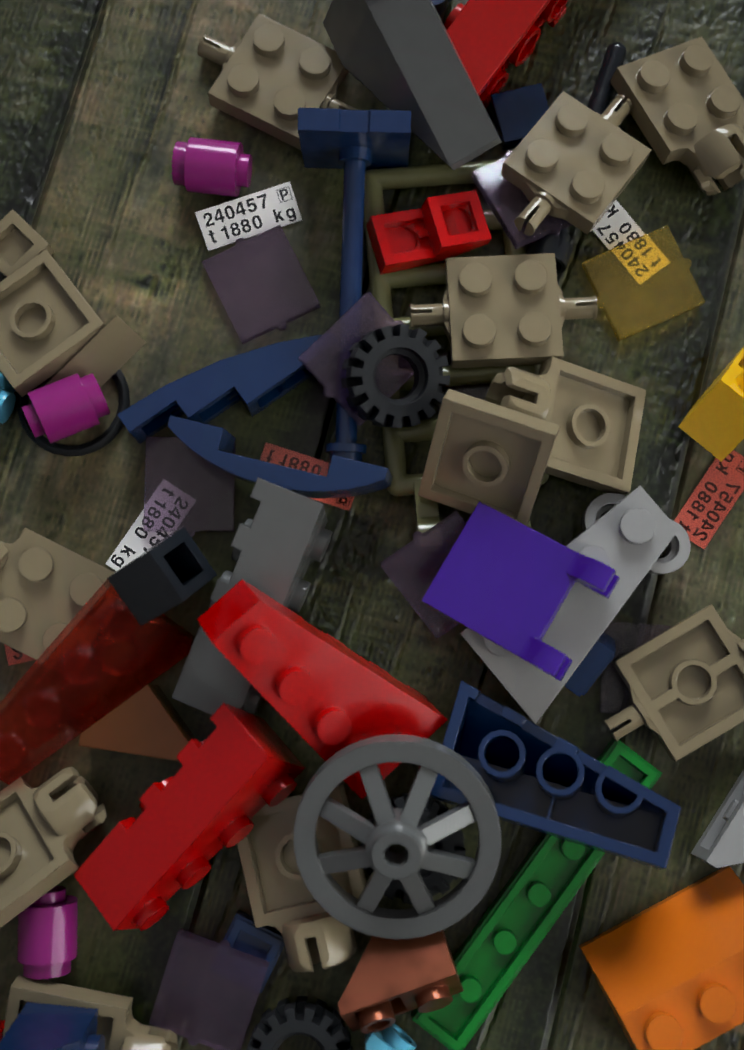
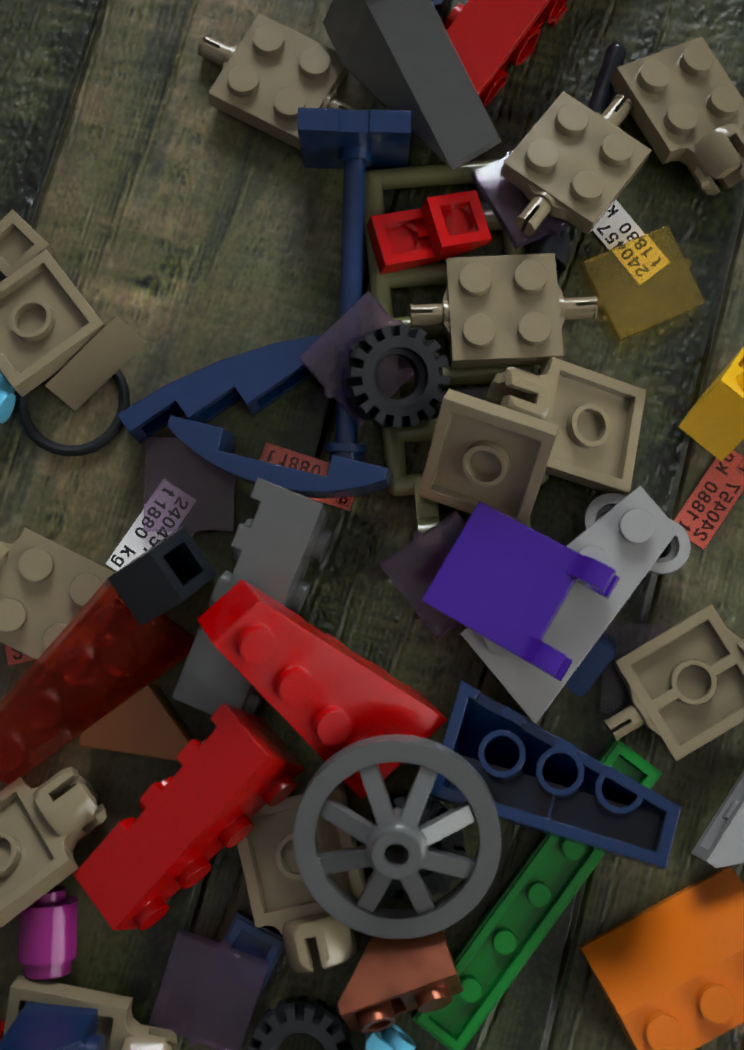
(65, 407): magenta brick -> none
(211, 166): magenta brick -> none
(248, 215): white sticker -> none
(261, 284): clear purple piece -> none
(517, 113): dark blue tile -> none

